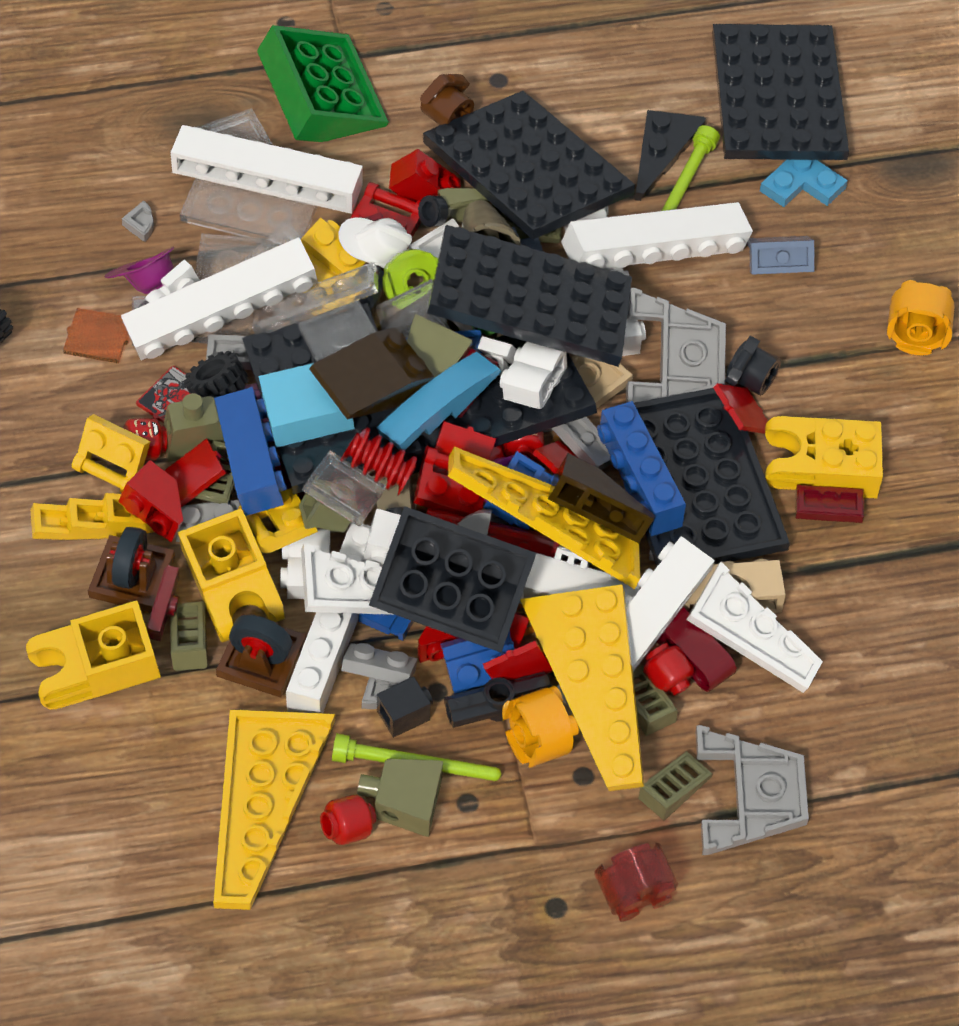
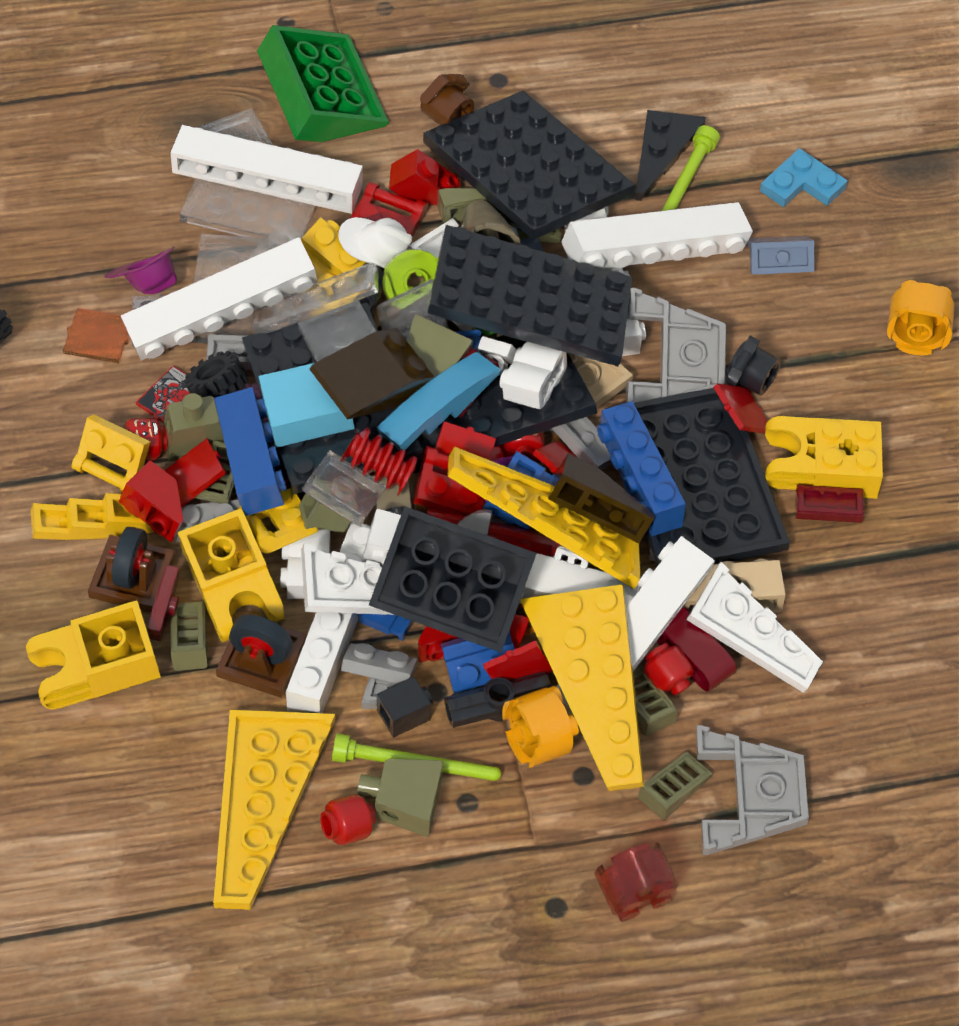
(140, 221): light grey tile -> none
(176, 279): white plate -> none
(433, 210): black tile -> none
(779, 92): black plate -> none

